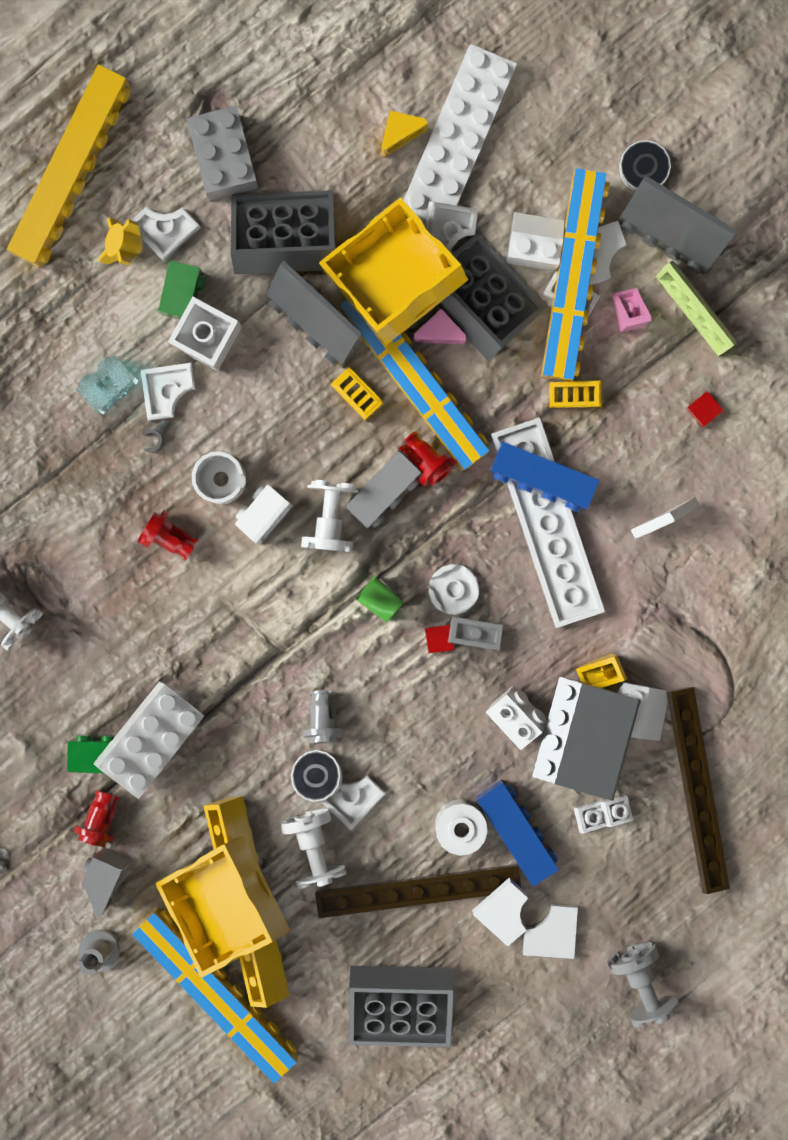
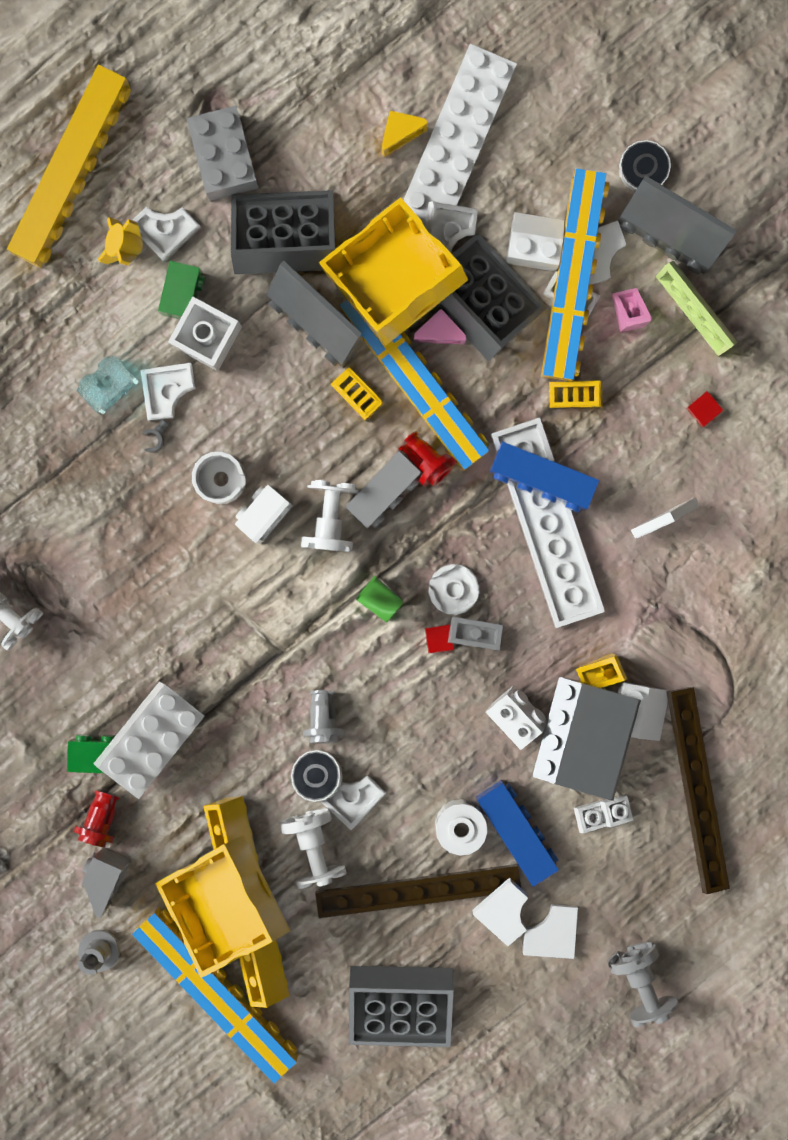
(167, 536): red piece -> none

